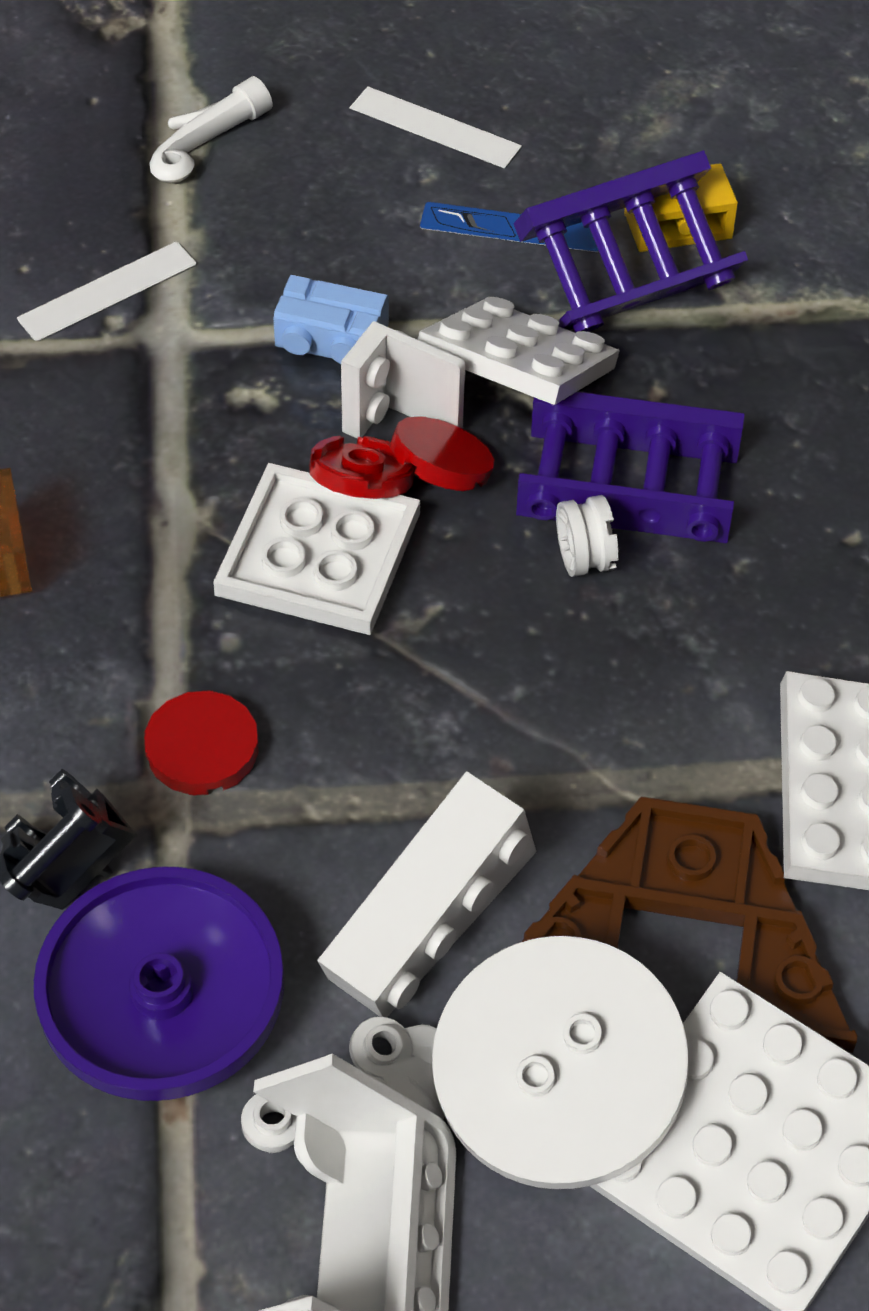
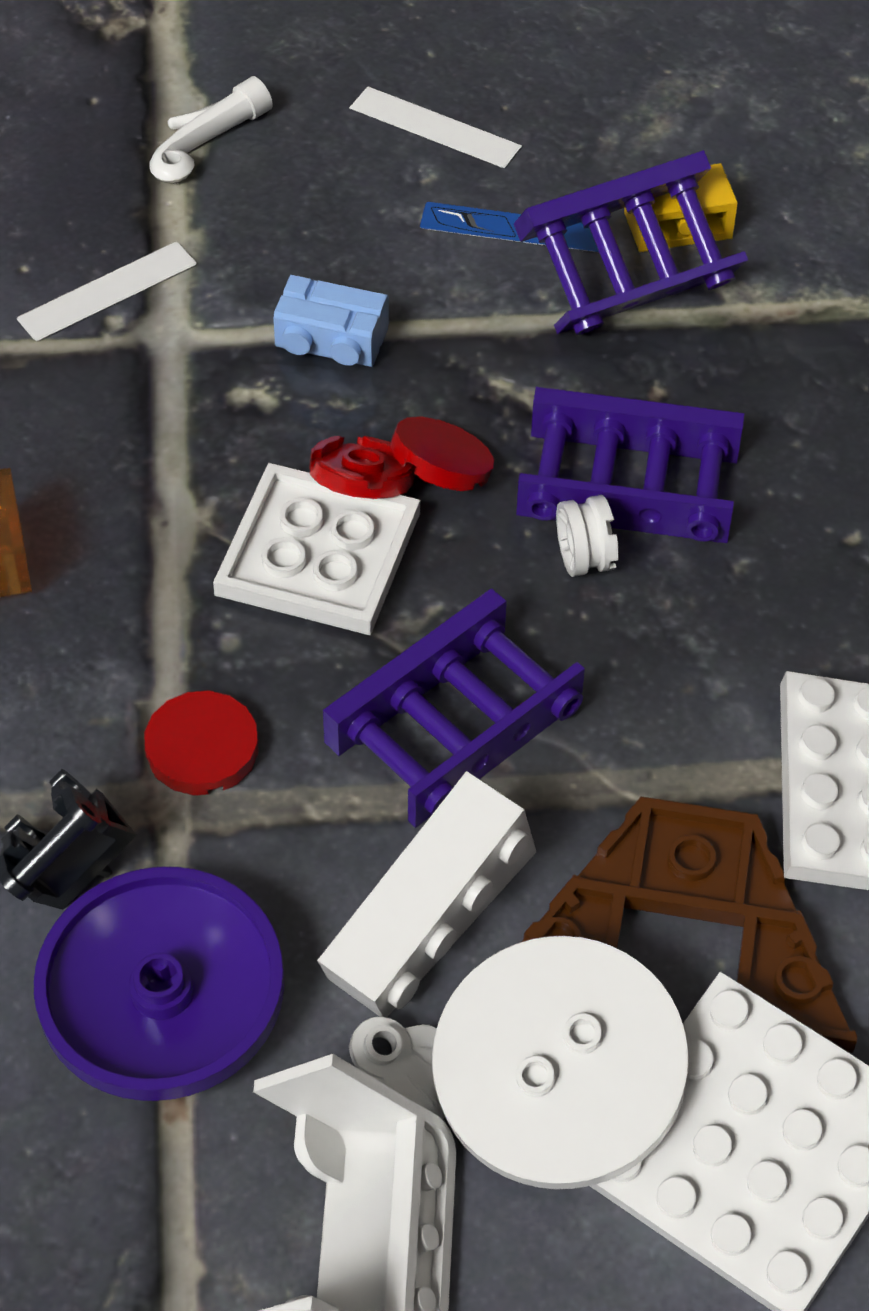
(265, 1136): white plate -> none
(401, 374): white bracket -> none
(441, 658): none -> dark purple fence
(522, 349): white plate -> none

